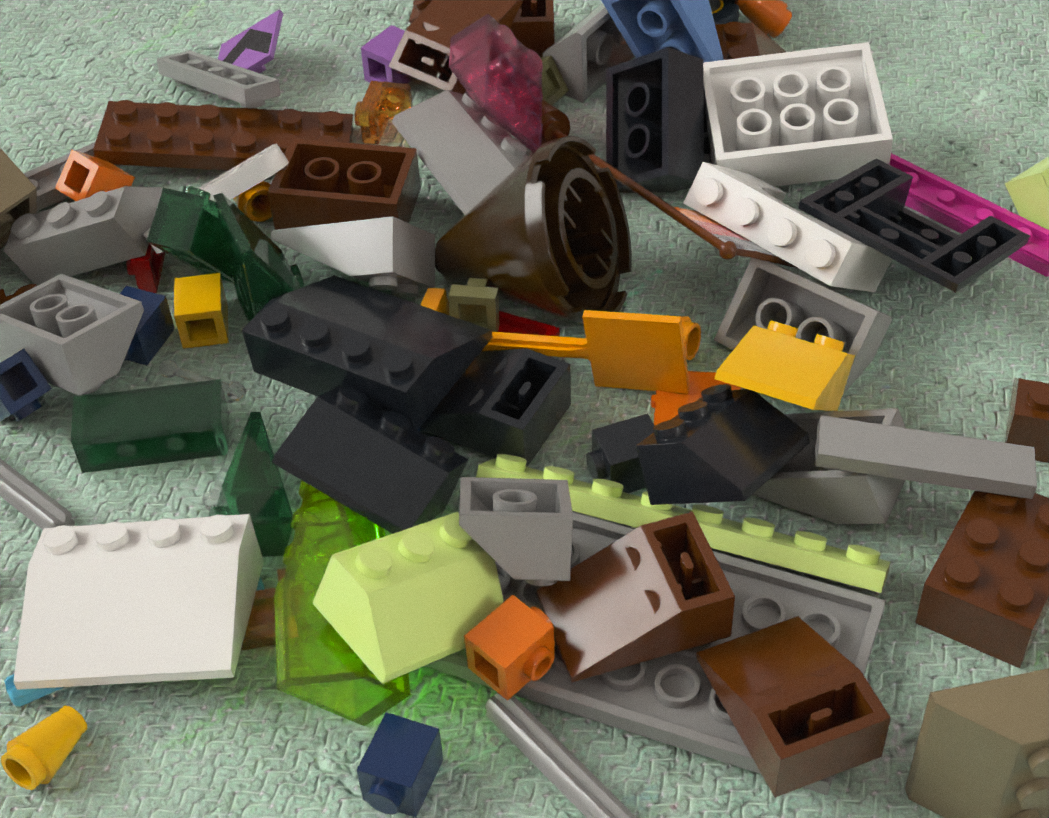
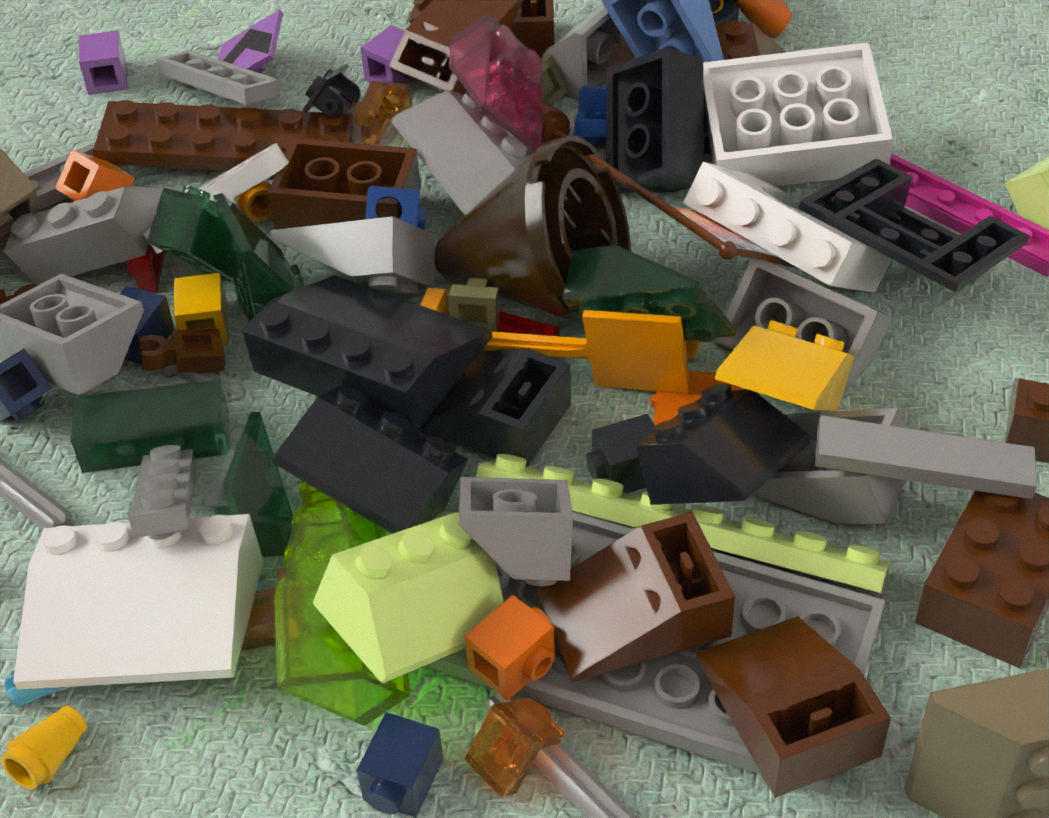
(102, 62): none -> medium lavender brick
(163, 492): none -> light grey plate
(187, 349): none -> reddish brown plate
(332, 93): none -> black hinge
(408, 199): none -> blue bracket
(511, 742): none -> clear orange bracket
(591, 115): none -> blue bracket
(628, 283): none -> clear green slope

